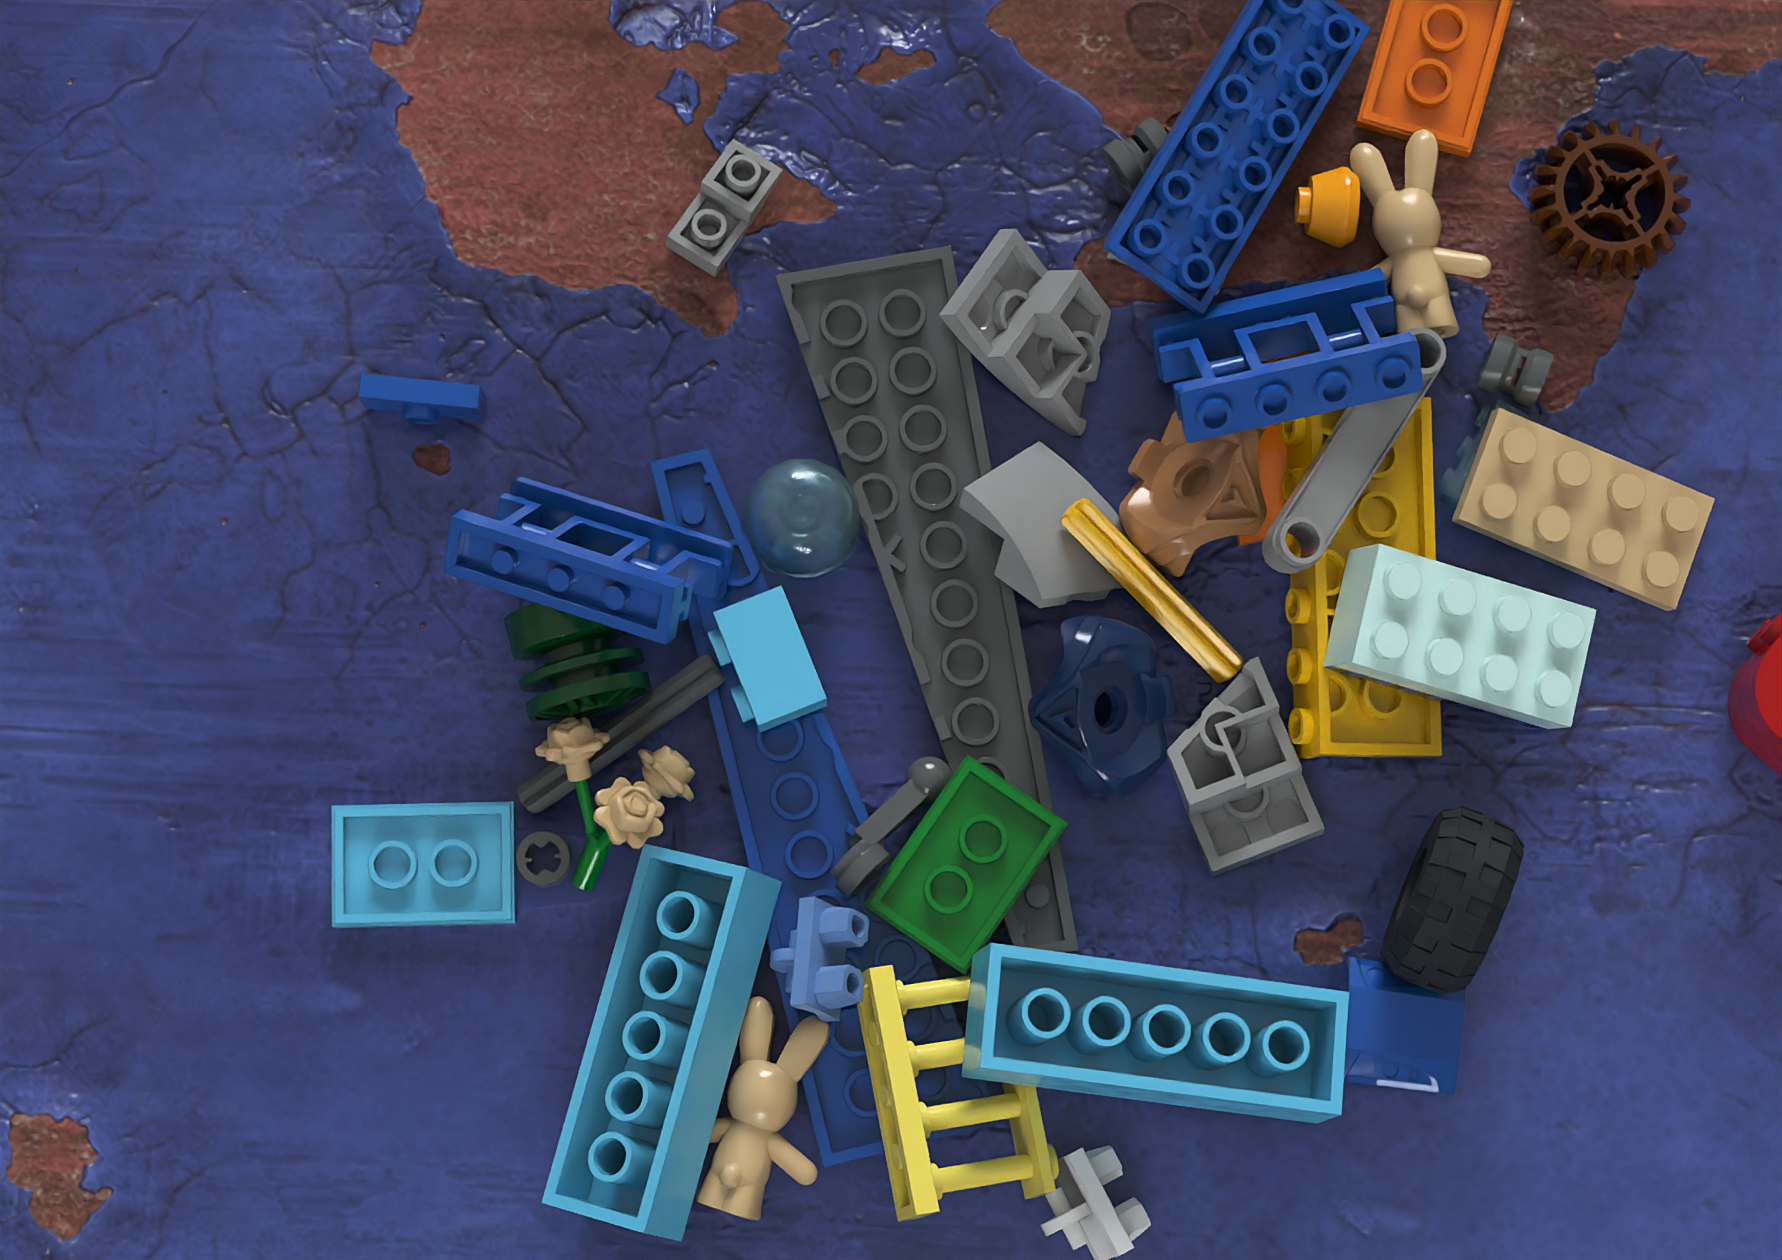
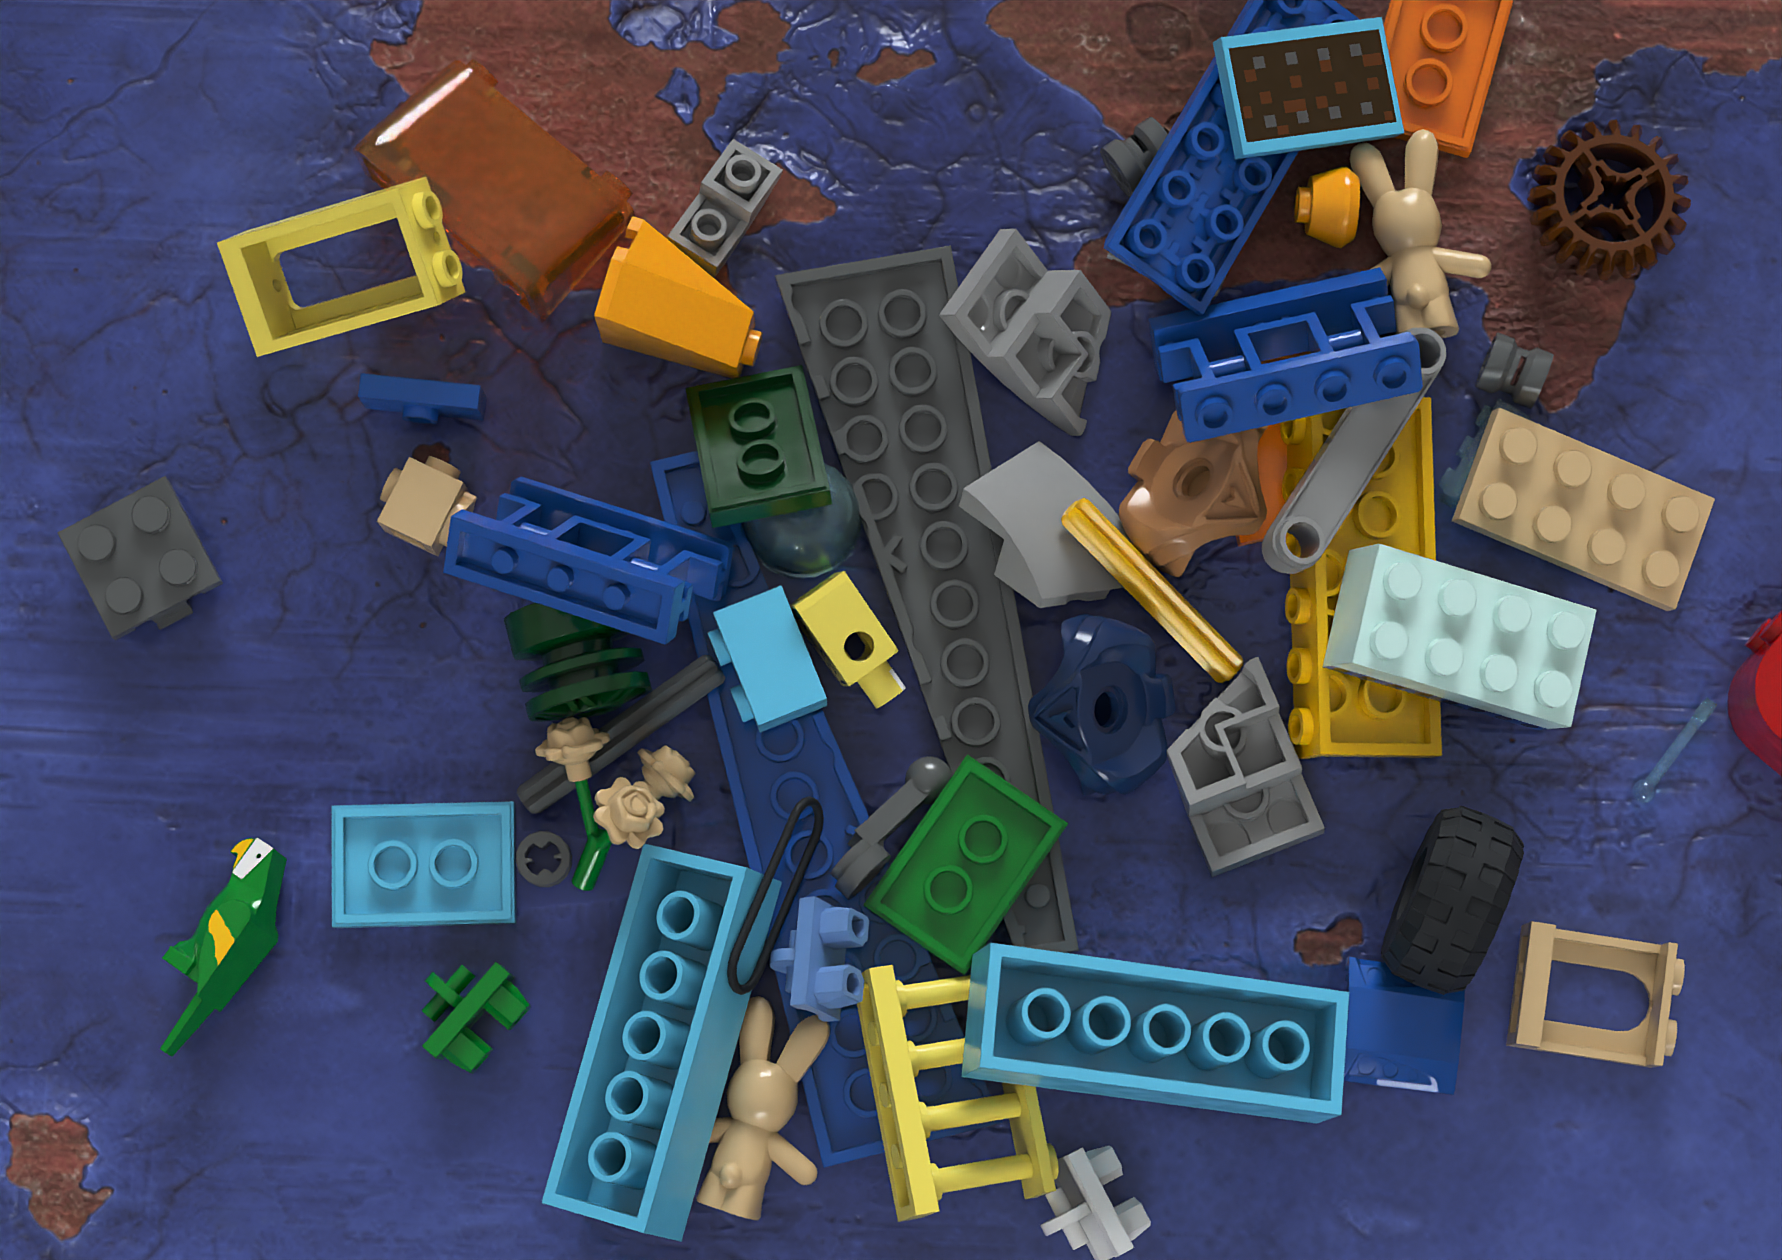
(141, 559): none -> dark grey piece
(230, 936): none -> green animal
(263, 293): none -> light yellow piece
(422, 503): none -> tan brick
(491, 994): none -> green hips
(501, 184): none -> clear orange windscreen
(672, 308): none -> light orange slope
(758, 446): none -> dark green tile
(788, 900): none -> black piece
(832, 614): none -> light yellow torso
(1308, 87): none -> tile
(1644, 789): none -> clear light blue hinge
(1649, 962): none -> tan panel

